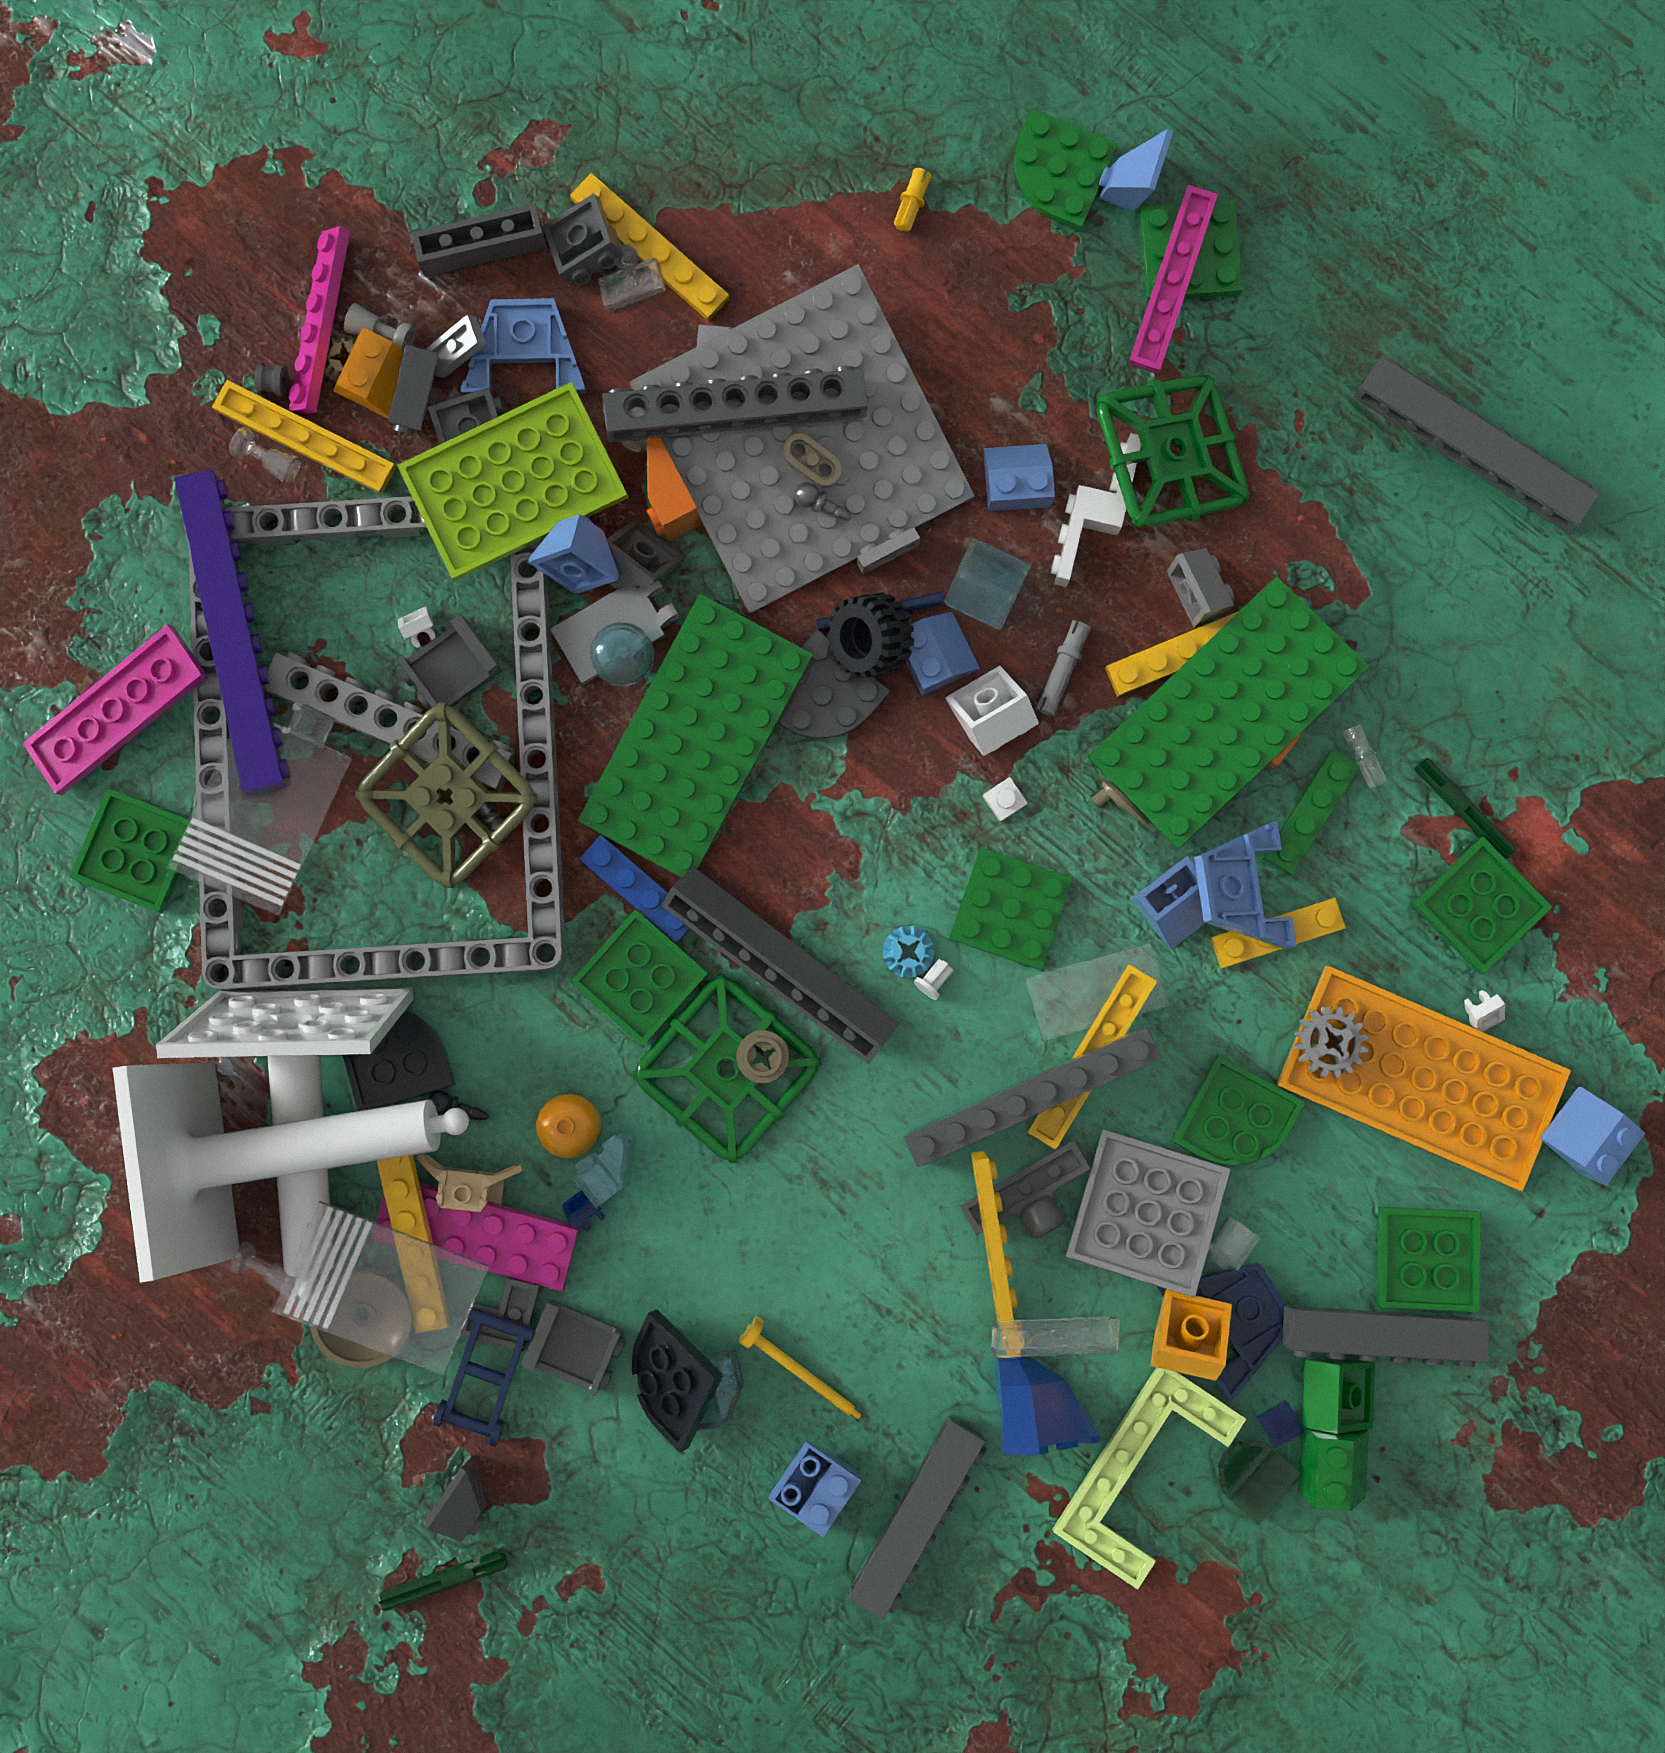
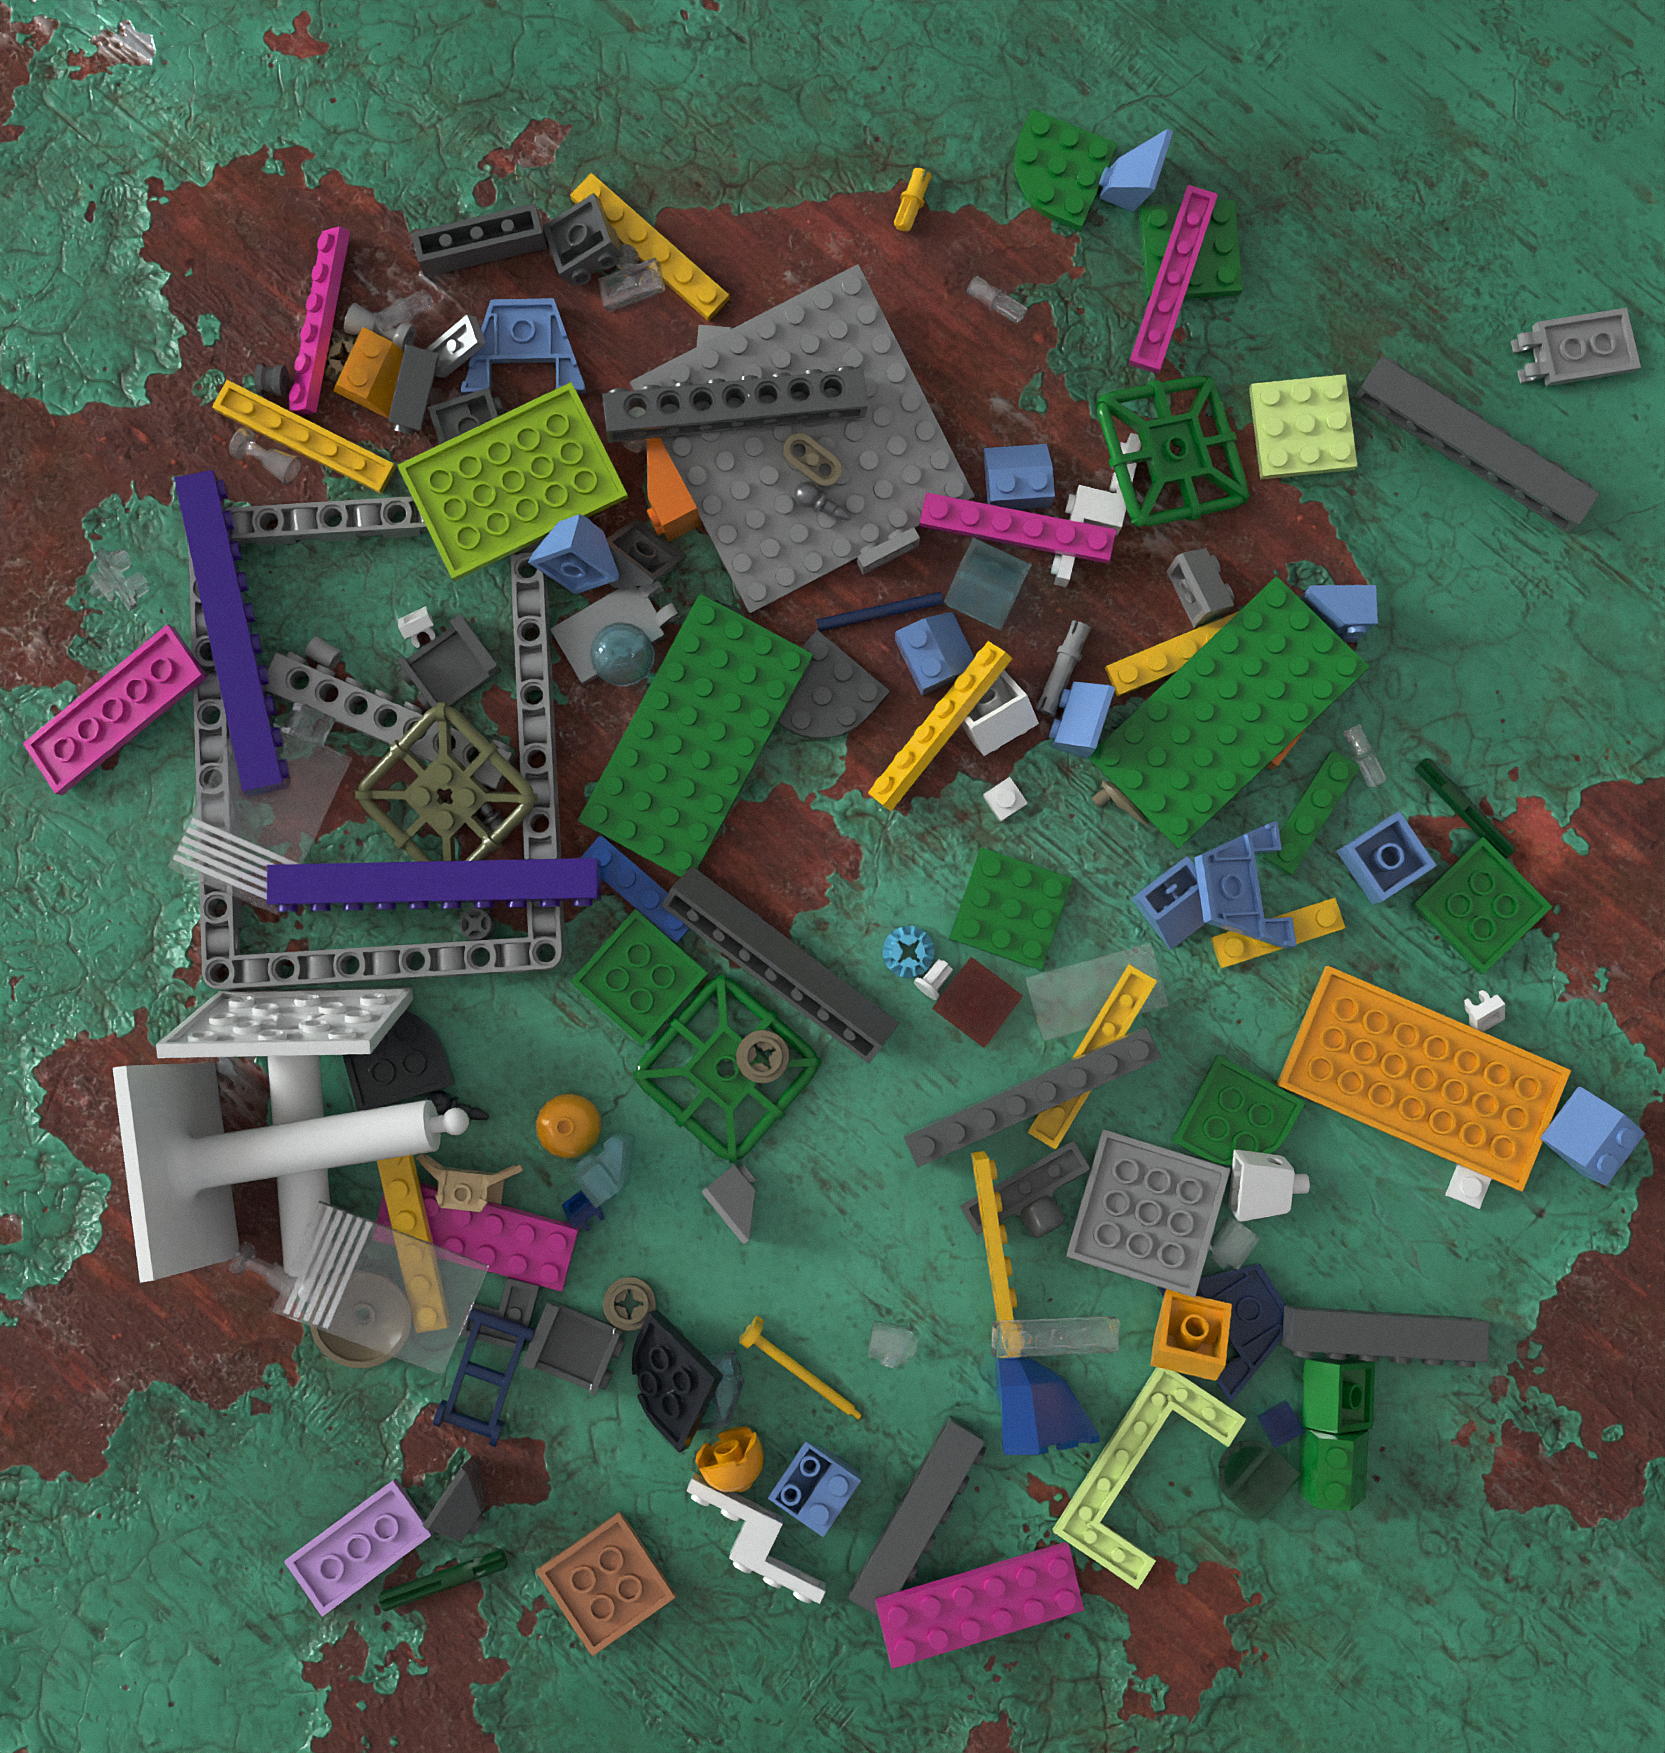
(111, 567): none -> clear hips
(130, 851): green plate -> none
(323, 653): none -> light grey hinge
(358, 1547): none -> lavender plate
(402, 310): none -> clear axle
(434, 883): none -> dark purple brick
(471, 924): none -> dark grey wheel
(606, 1583): none -> nougat plate
(618, 1314): none -> dark tan gear
(732, 1461): none -> light orange cylinder
(734, 1200): none -> light grey slope
(756, 1539): none -> white bracket
(888, 629): black tyre -> none
(892, 1344): none -> clear brick
(940, 725): none -> yellow plate
(977, 1002): none -> clear red plate
(979, 1605): none -> dark pink plate
(996, 299): none -> clear axle
(1017, 528): none -> dark pink plate
(1081, 718): none -> medium blue slope
(1263, 1185): none -> white torso
(1303, 426): none -> yellowish green plate
(1324, 1030): light grey gear -> none
(1344, 608): none -> medium blue slope
(1386, 858): none -> medium blue brick
(1428, 1259): green plate -> none
(1468, 1186): none -> white plate
(1579, 348): none -> light grey tile

